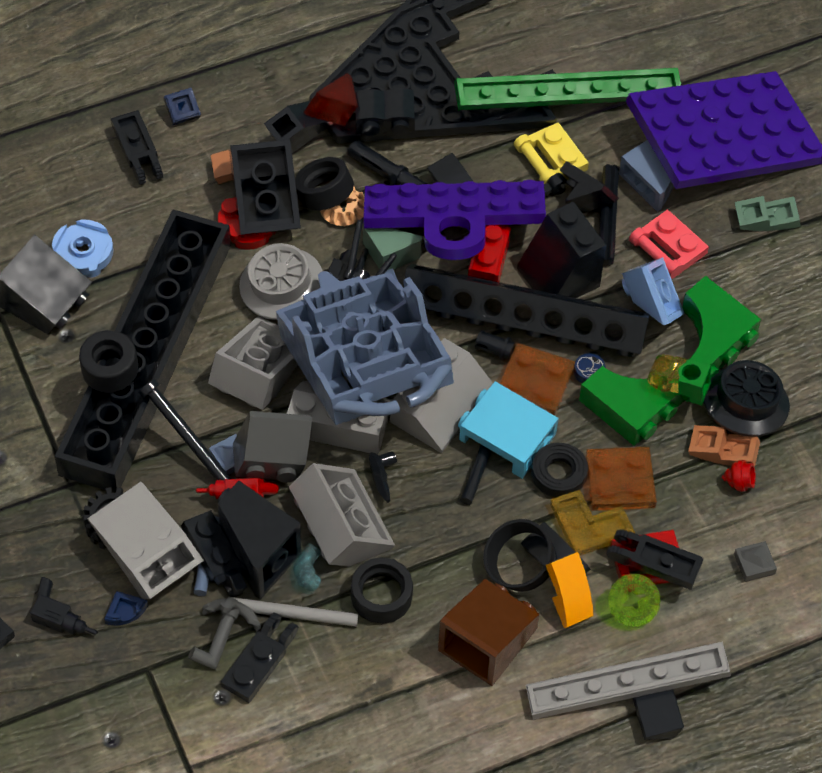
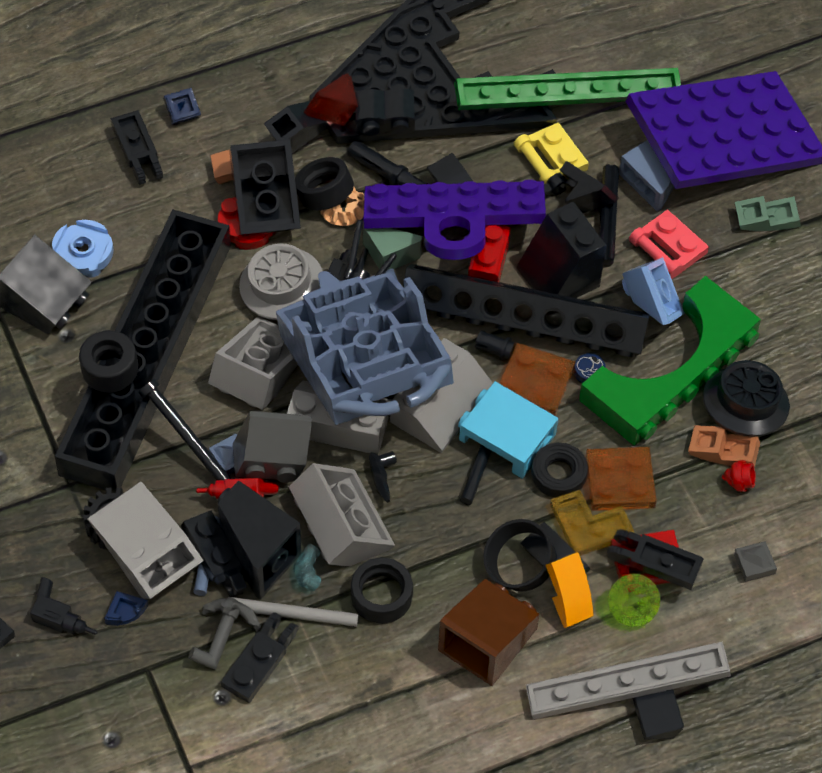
(681, 377): leg -> none

